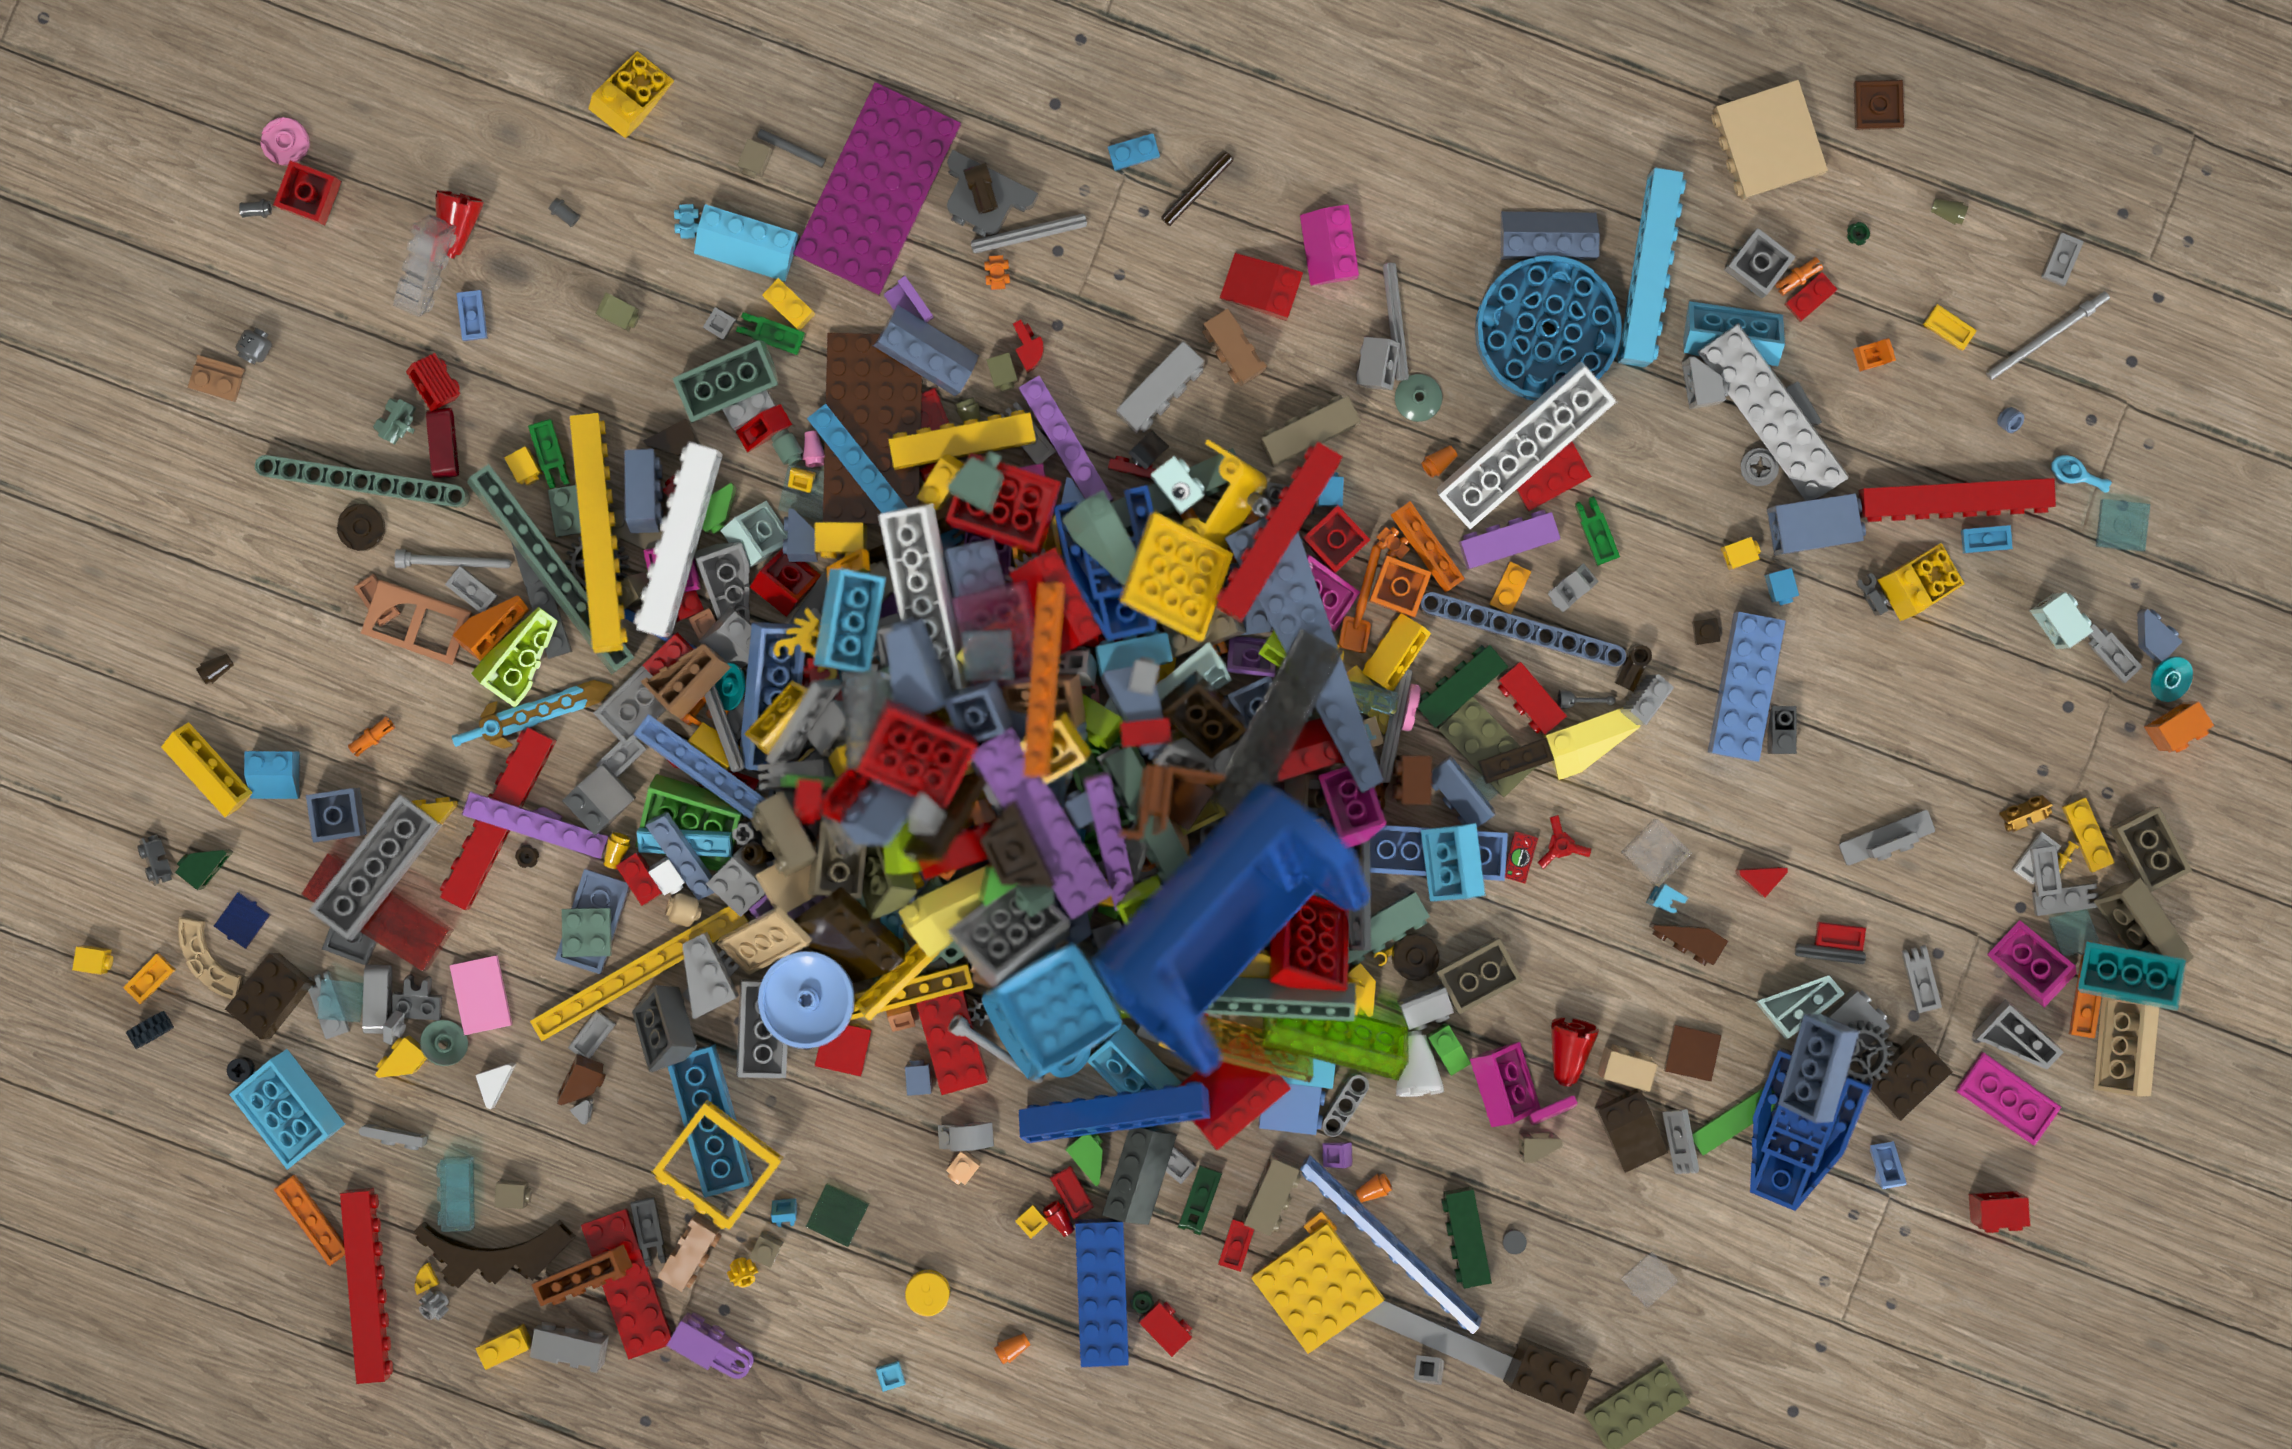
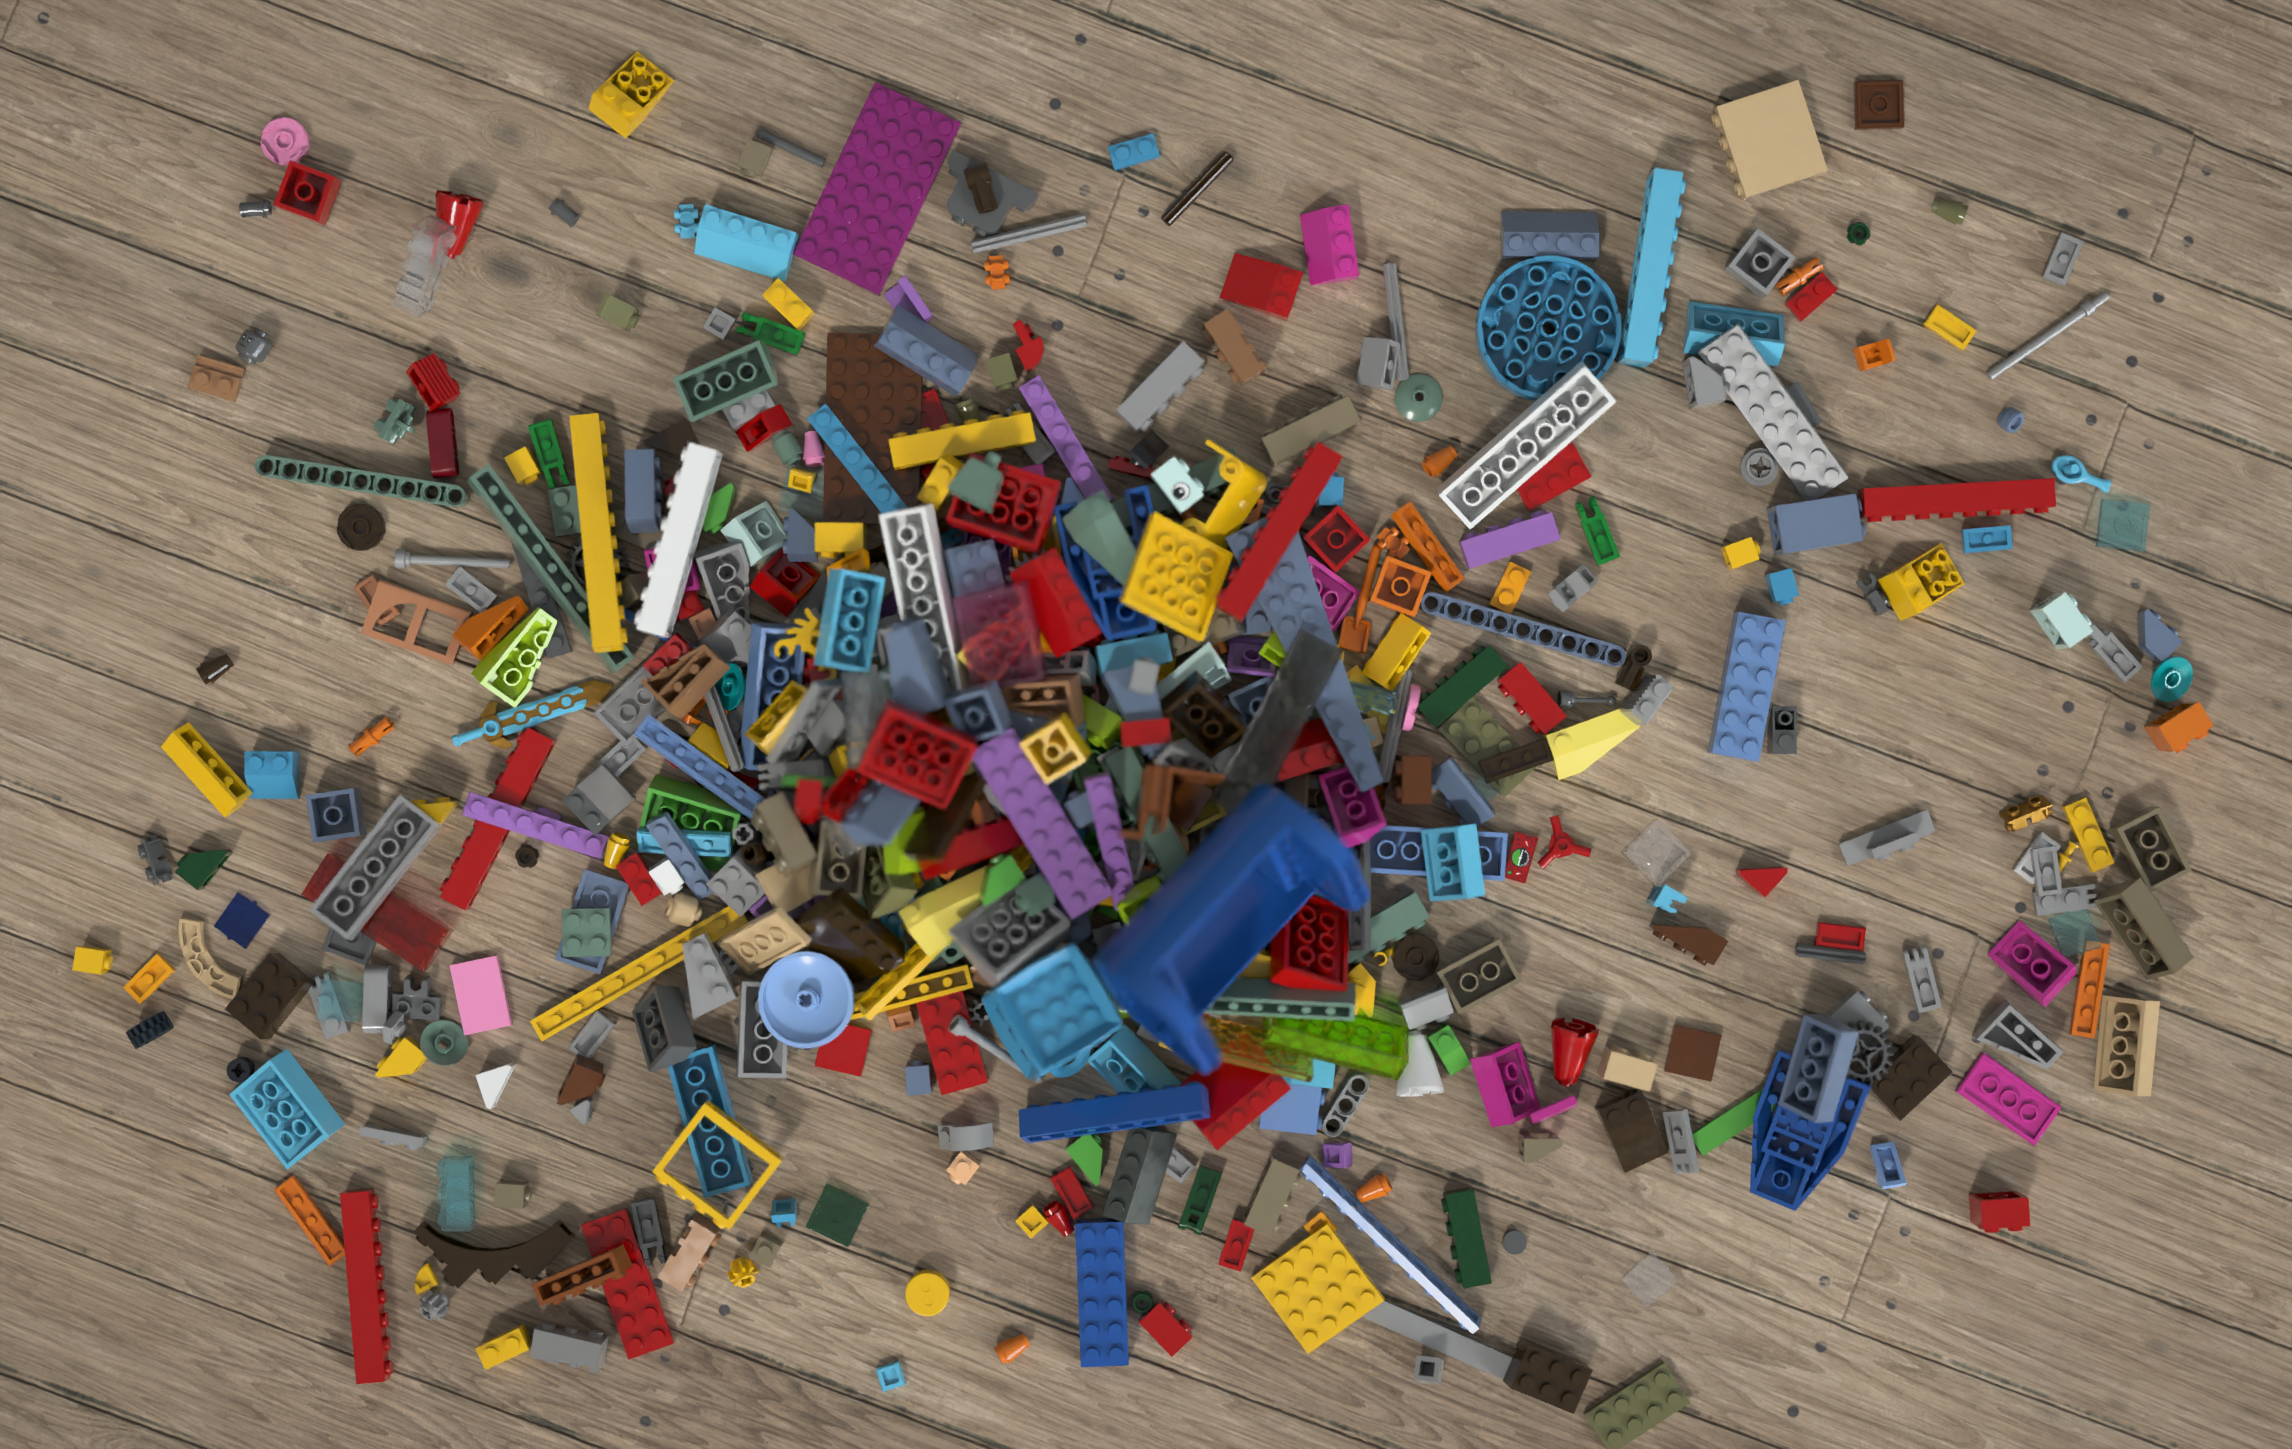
(471, 315): medium blue plate -> none
(710, 1346): medium lavender brick -> none
(925, 816): light grey slope -> none
(988, 655): clear light blue tile -> none
(1015, 851): dark brown wing -> none
(1043, 680): orange plate -> none
(1259, 505): dark grey pin -> none
(1706, 631): dark brown plate -> none
(1788, 1007): light aqua wedge -> none
(2132, 976): teal slope -> none

